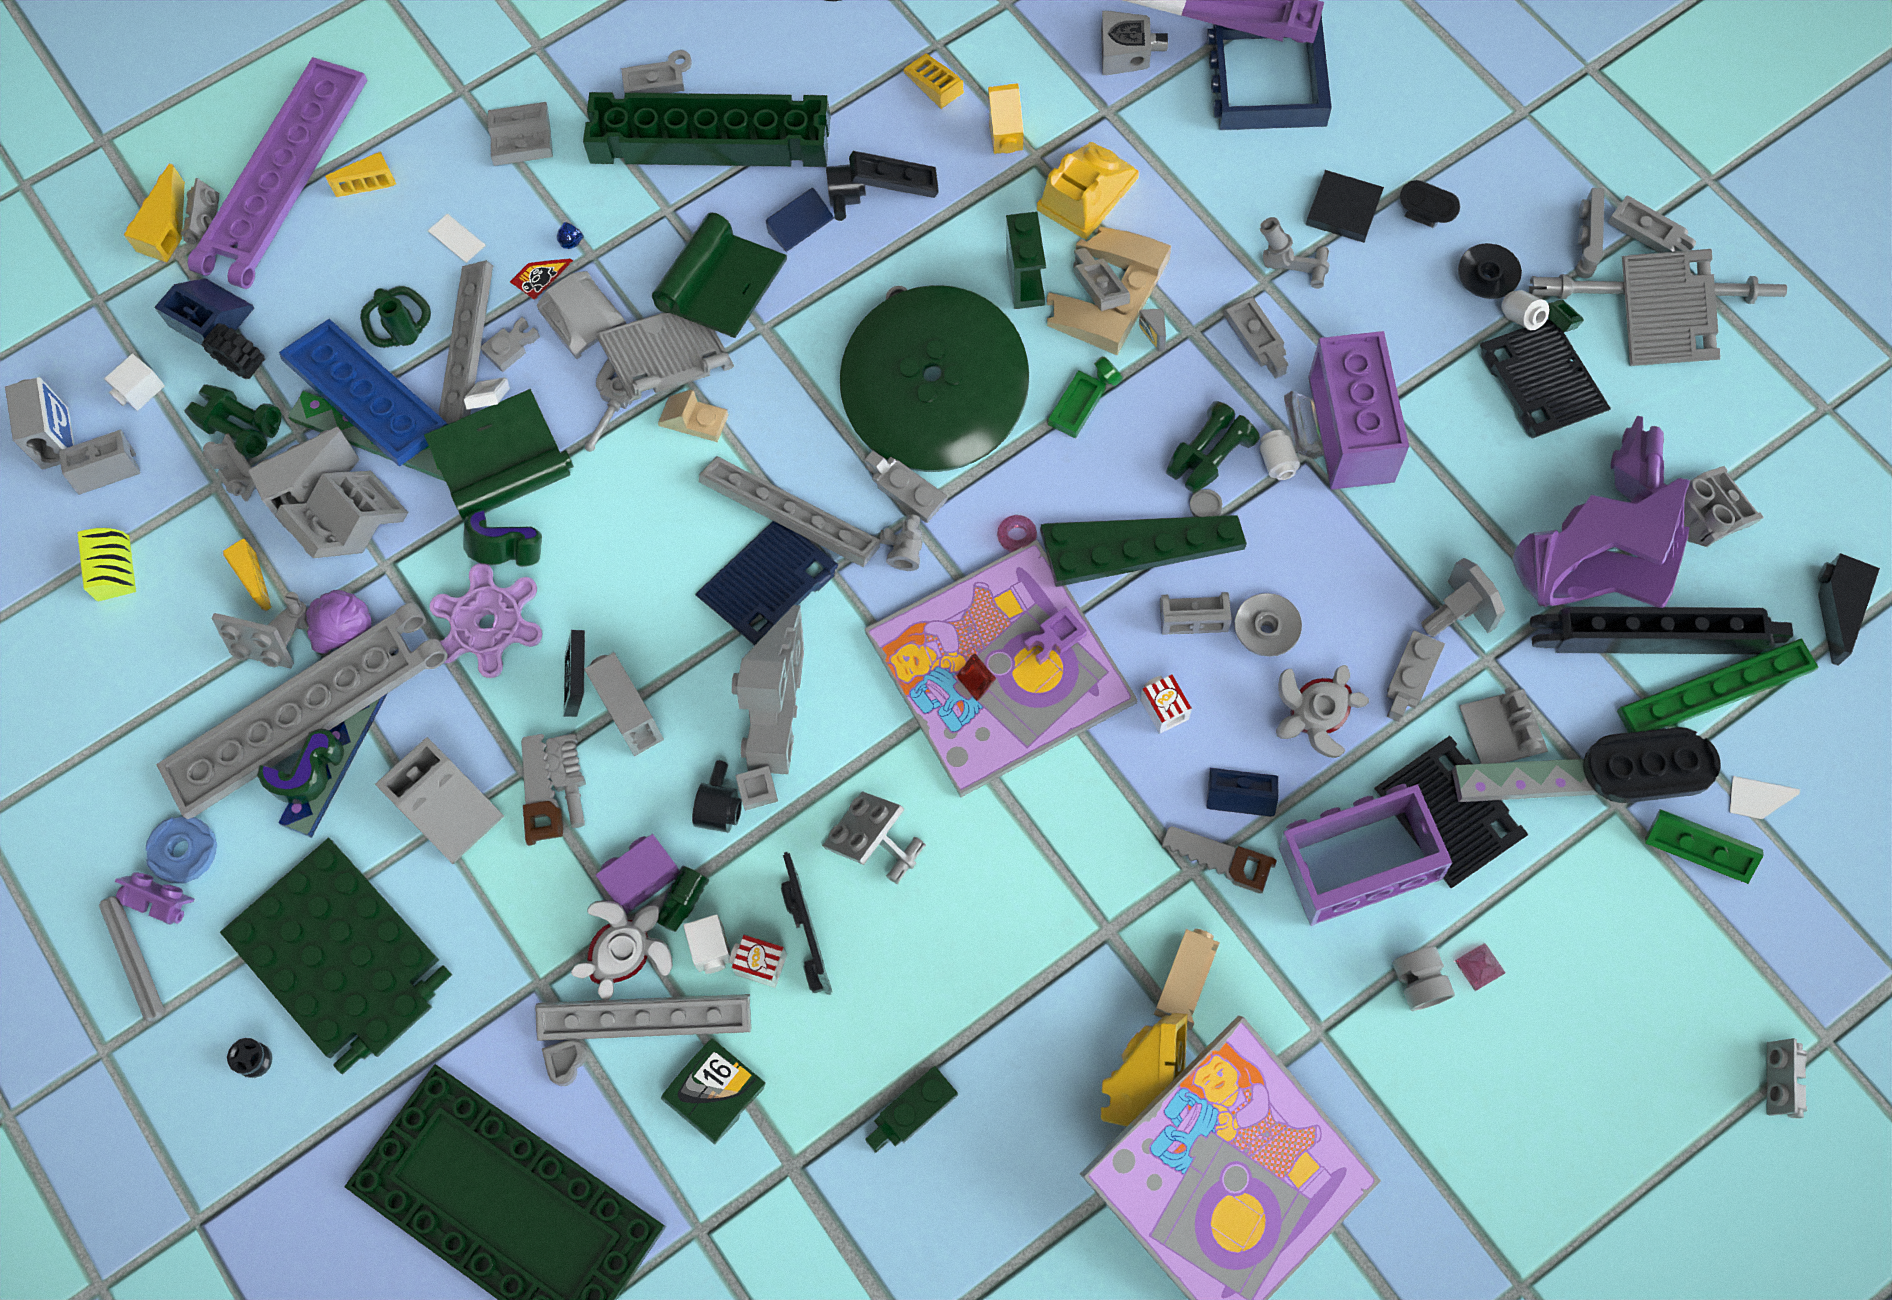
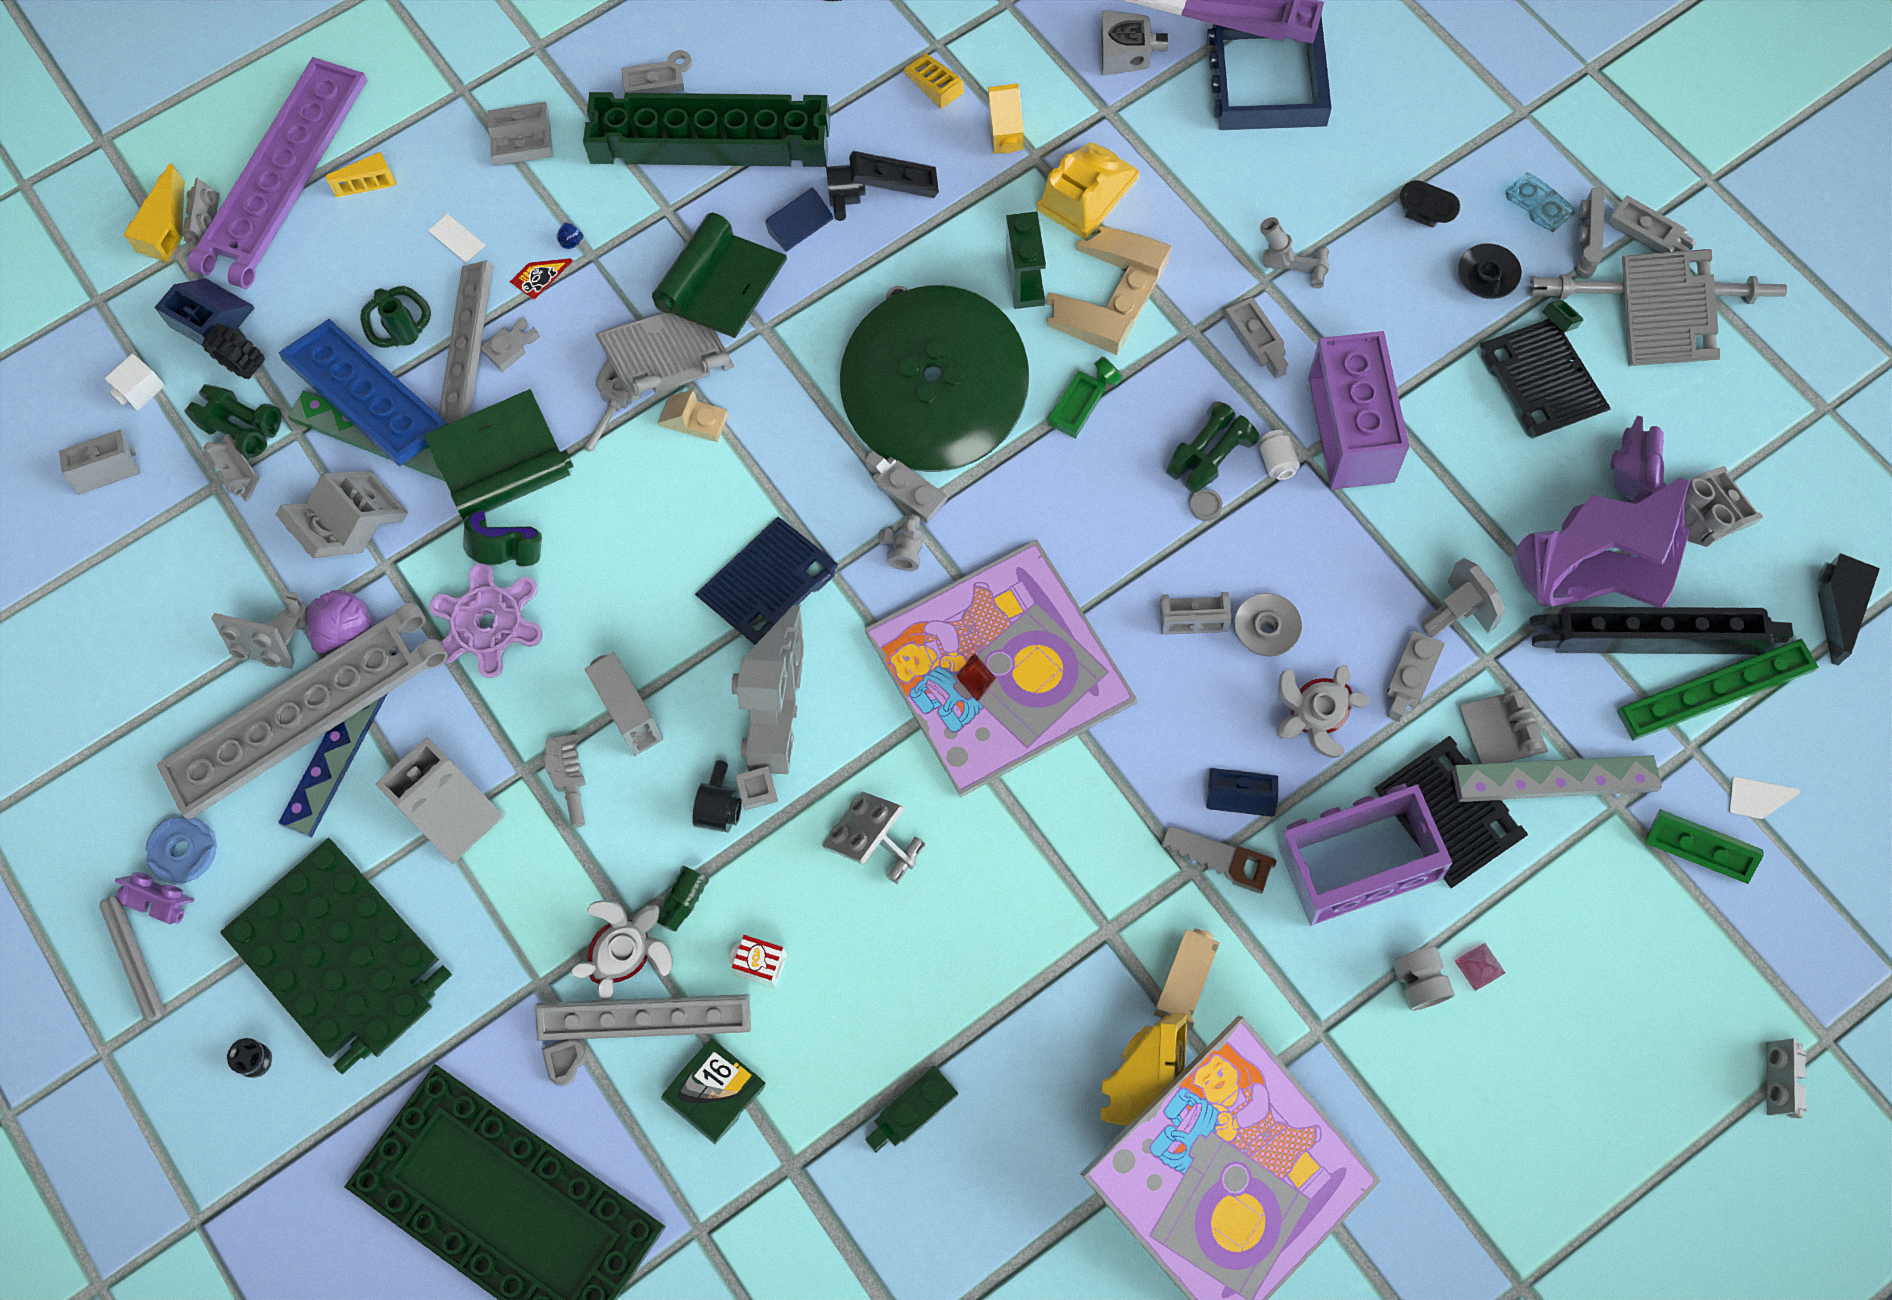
(38, 421): light grey piece -> none
(106, 563): neon yellow brick -> none
(247, 567): yellow slope -> none
(294, 473): light grey slope -> none
(309, 772): dark green animal -> none
(486, 393): white tile -> none
(538, 792): piece -> none
(574, 673): black tile -> none
(578, 311): light grey slope -> none
(638, 873): medium lavender brick -> none
(708, 944): white brick -> none
(790, 511): light grey tile -> none
(797, 906): black window -> none
(1016, 521): clear pink piece -> none
(1058, 633): medium lavender plate -> none
(1099, 281): light grey hinge -> none
(1117, 547): dark green wing -> none
(1153, 325): light grey slope -> none
(1165, 703): white brick -> none
(1303, 425): clear tile -> none
(1344, 206): black tile -> none
(1525, 309): white brick -> none
(1540, 200): none -> clear light blue slope
(1651, 765): black tile -> none

